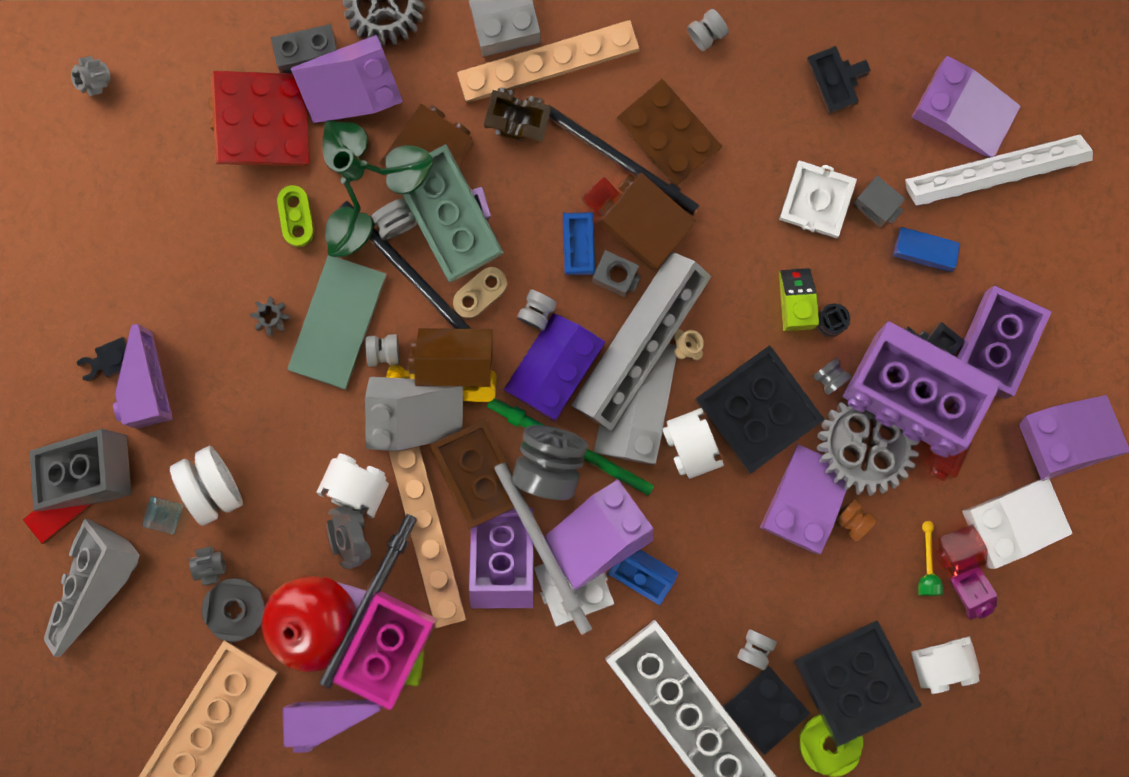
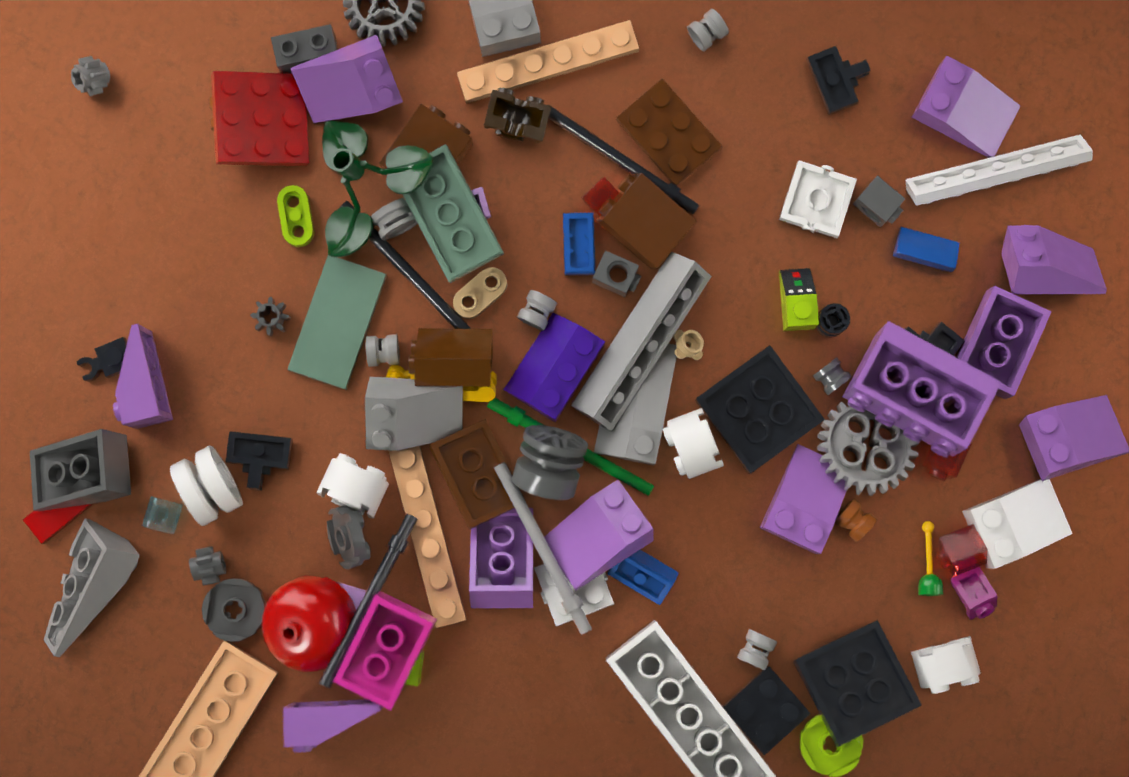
(258, 455): none -> black hinge
(1049, 263): none -> medium lavender slope

